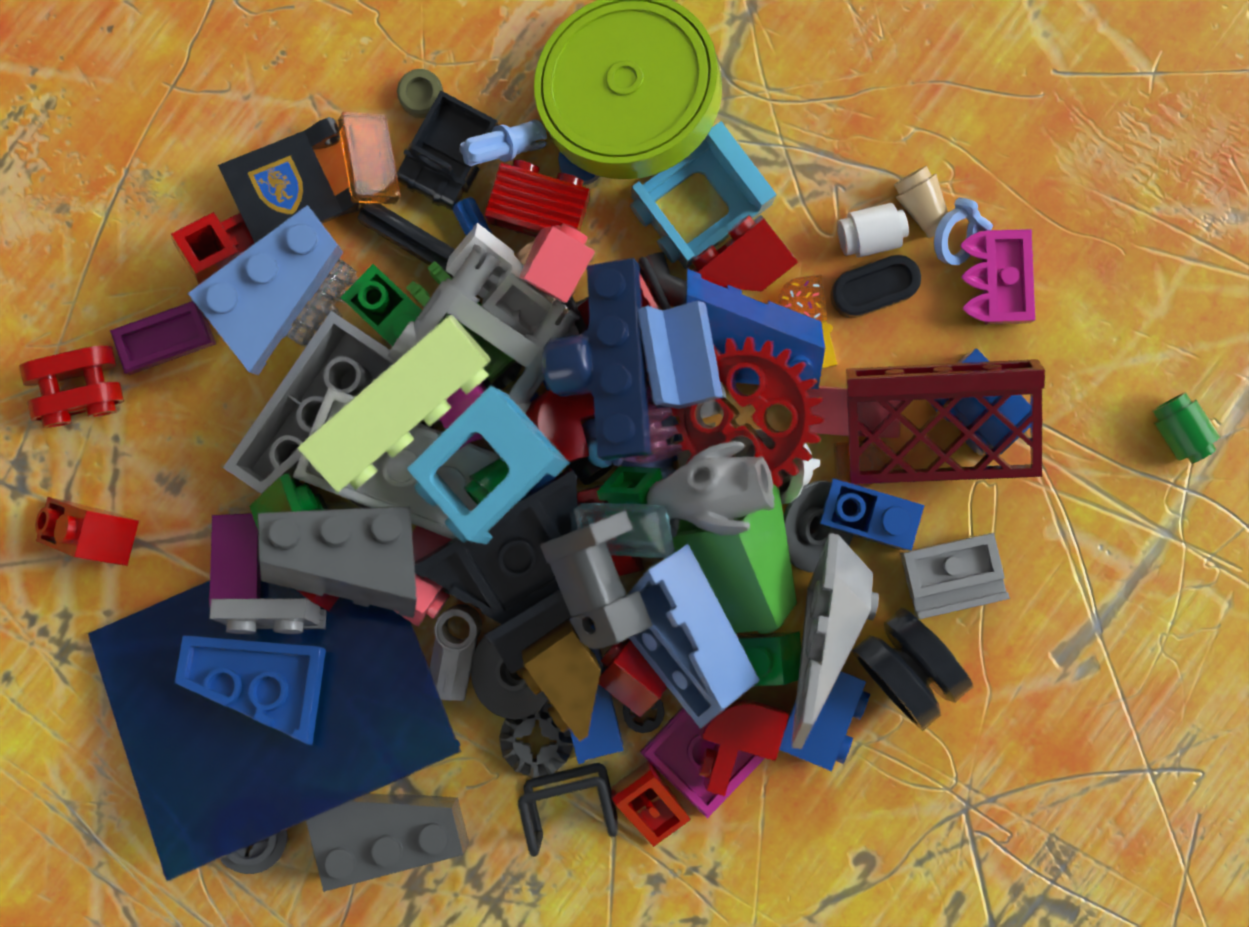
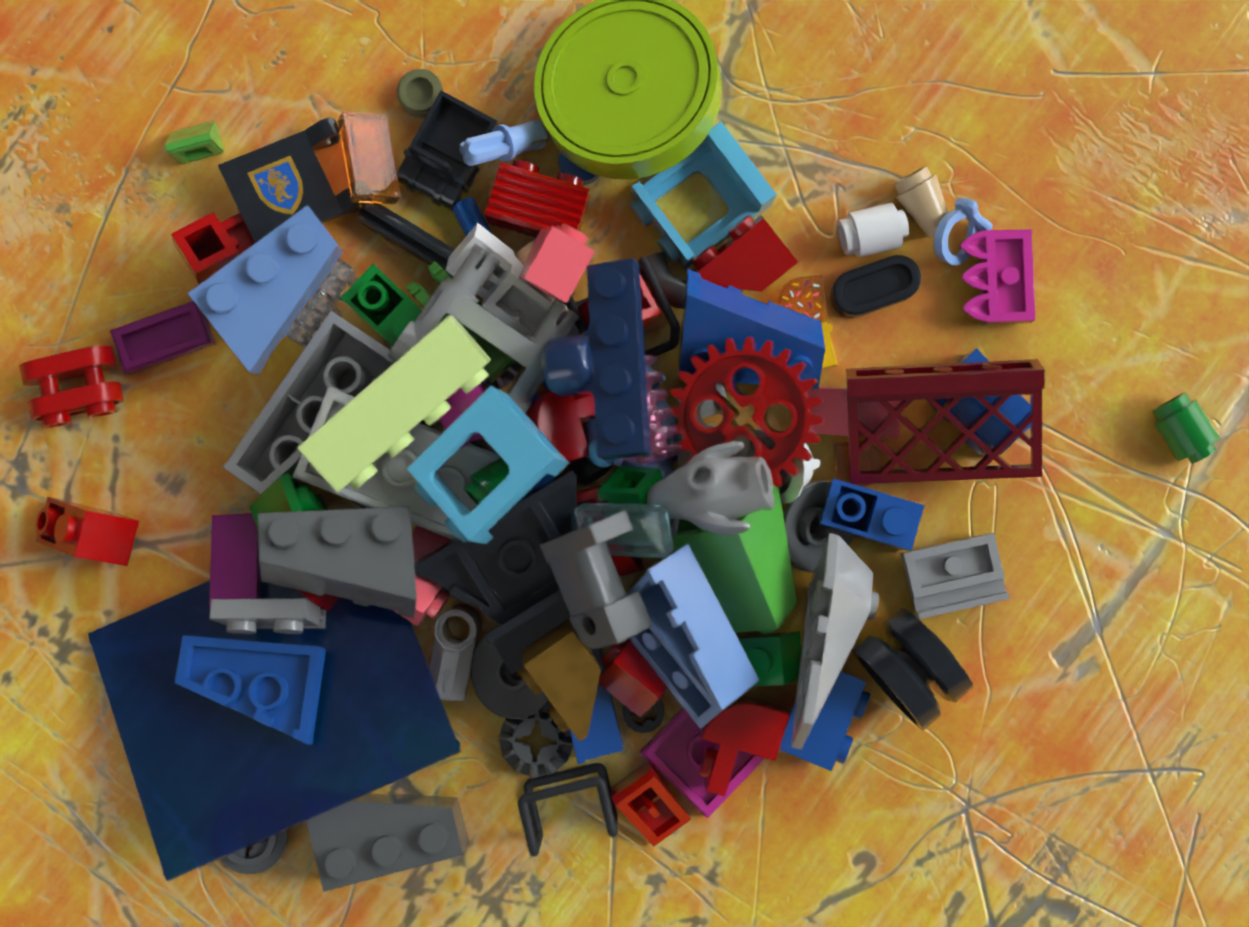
(195, 143): none -> bright green slope
(680, 355): medium blue panel -> none

